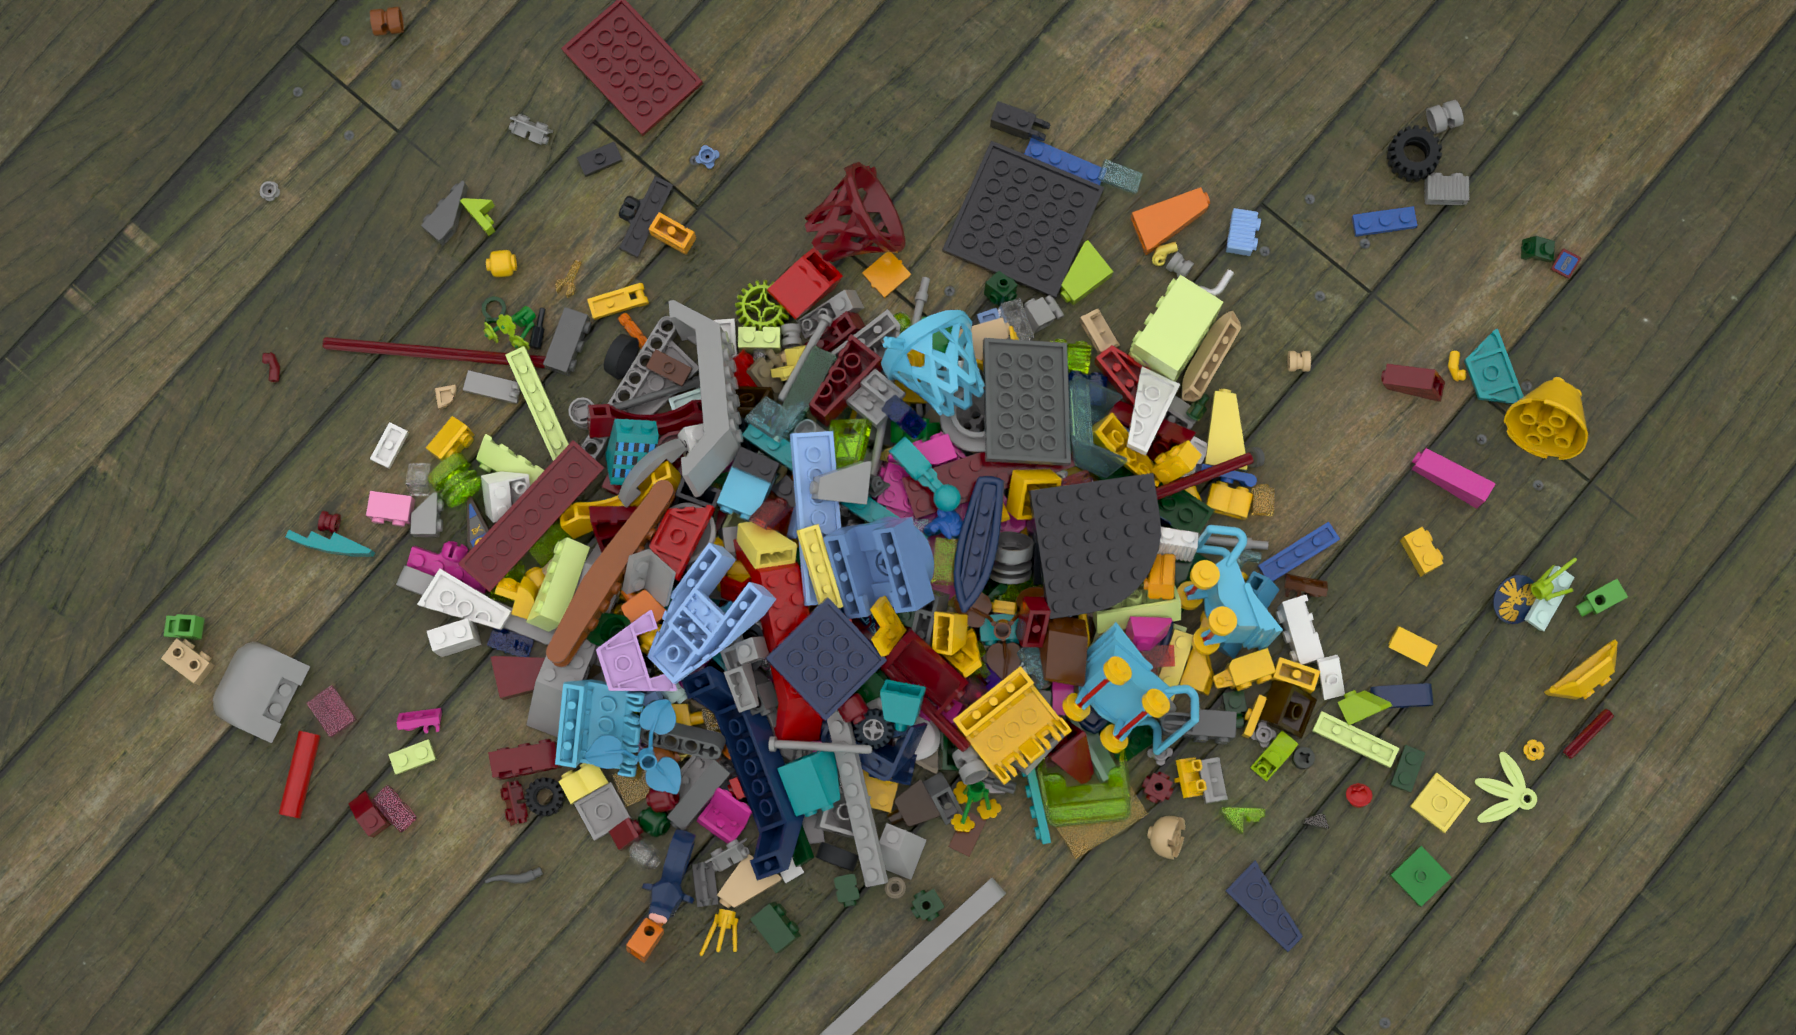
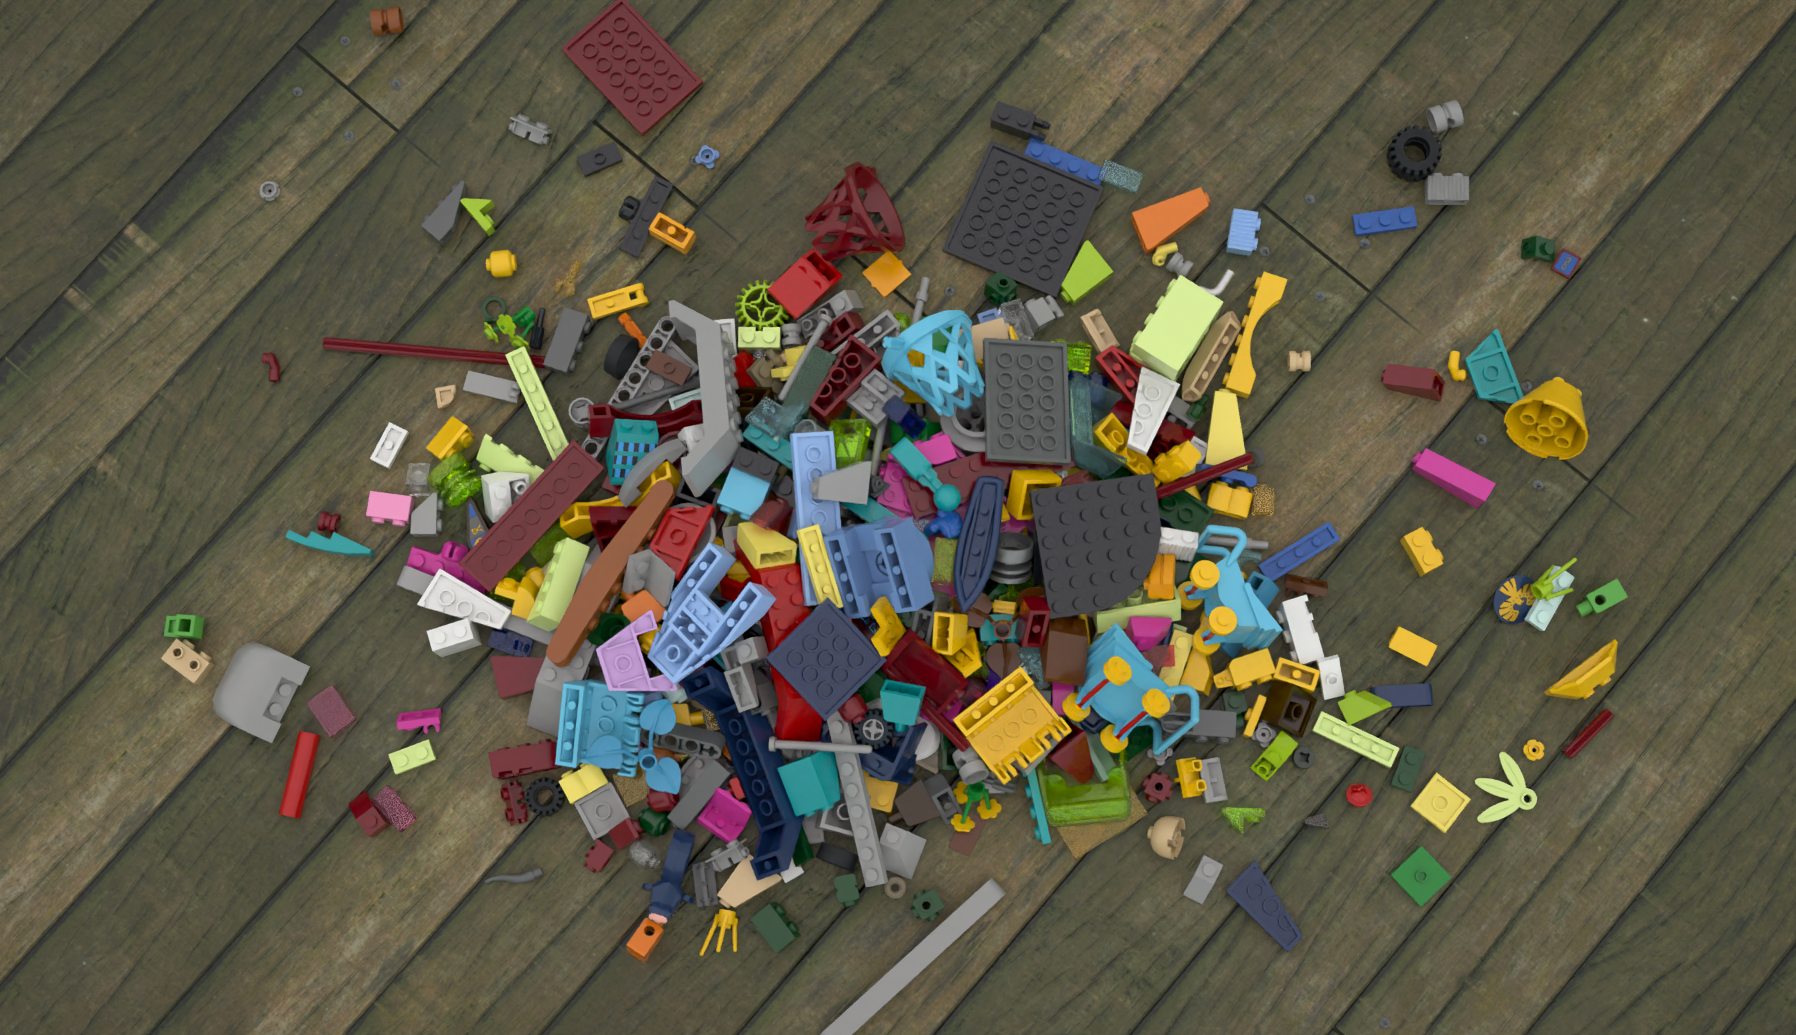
(598, 856): none -> dark red brick
(1202, 879): none -> light grey slope
(1242, 374): none -> yellow arch

